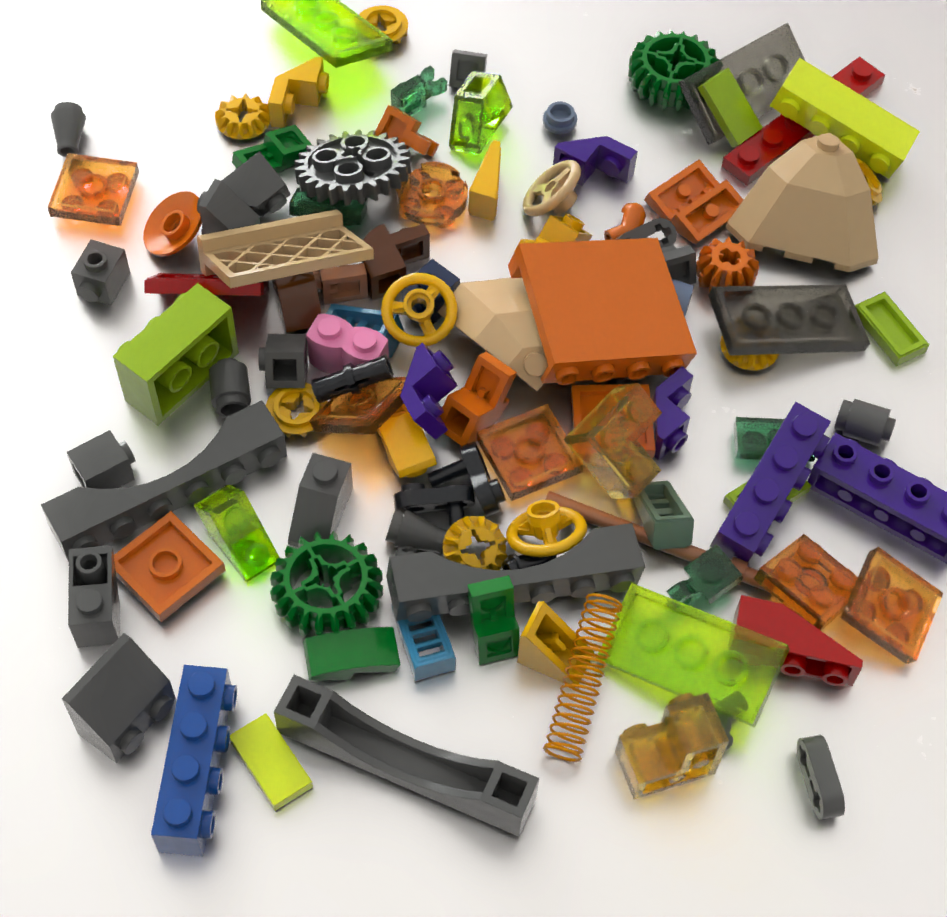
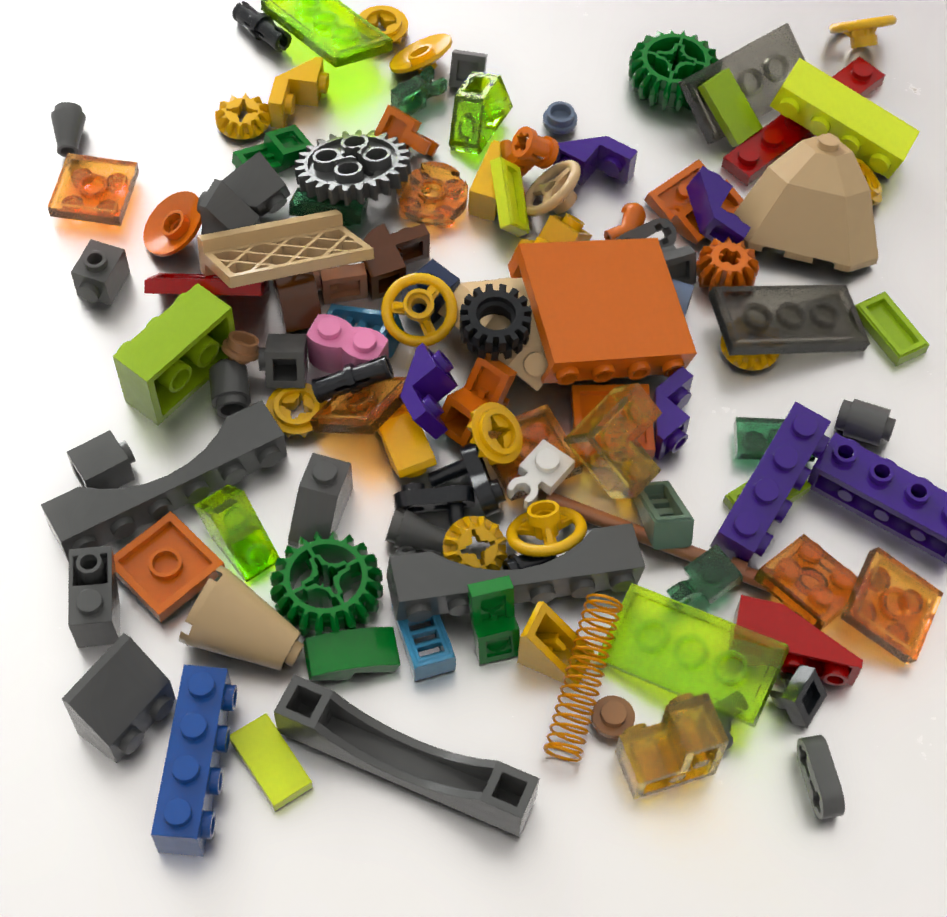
(240, 624): none -> tan cone
(241, 347): none -> medium nougat plate
(261, 26): none -> black pin
(421, 54): none -> yellow dish
(496, 417): none -> yellow gear
(498, 303): none -> black tyre
(509, 197): none -> neon yellow tile
(528, 152): none -> orange piece
(542, 469): none -> white plate
(612, 716): none -> medium nougat plate
(707, 194): none -> dark purple slope
(801, 695): none -> black tile
(862, 31): none -> yellow piece

